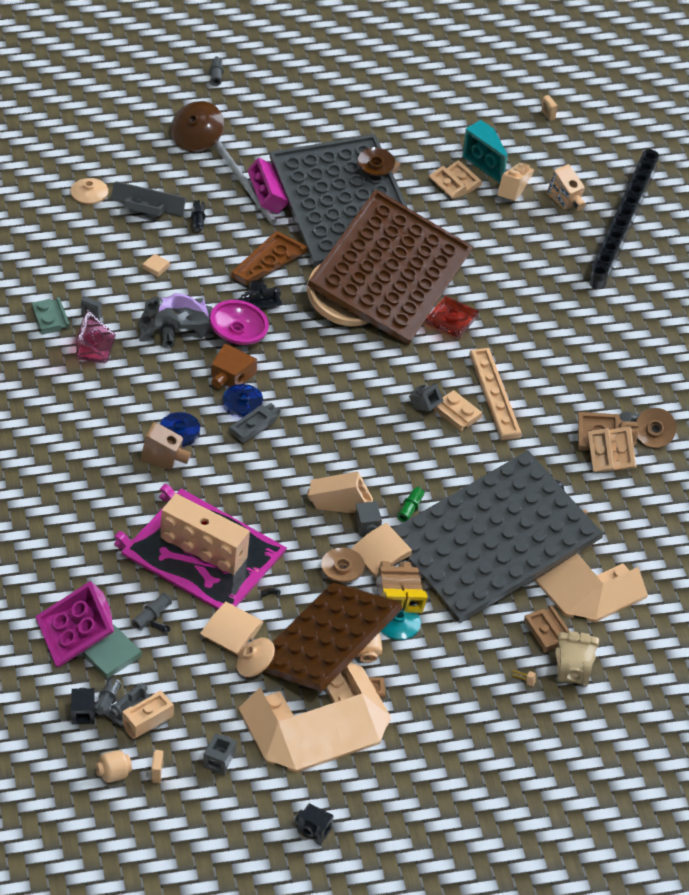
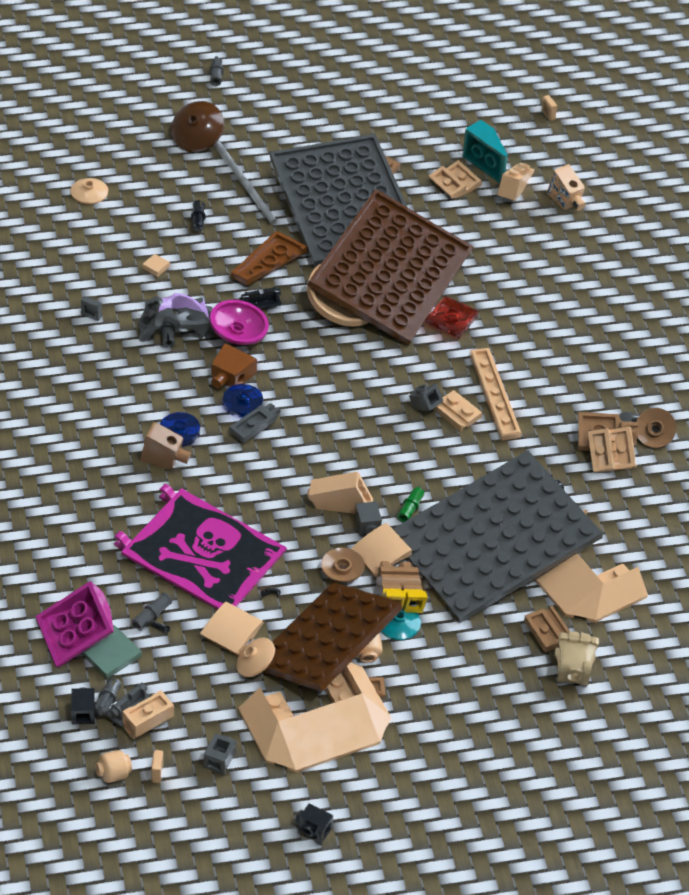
(50, 315): sand green plate -> none
(94, 340): clear pink slope -> none
(147, 200): dark grey bracket -> none
(204, 534): light nougat brick -> none
(257, 285): black plate -> none
(267, 186): dark pink brick -> none
(376, 161): reddish brown dish -> none
(531, 677): piece -> none
(623, 219): black beam -> none

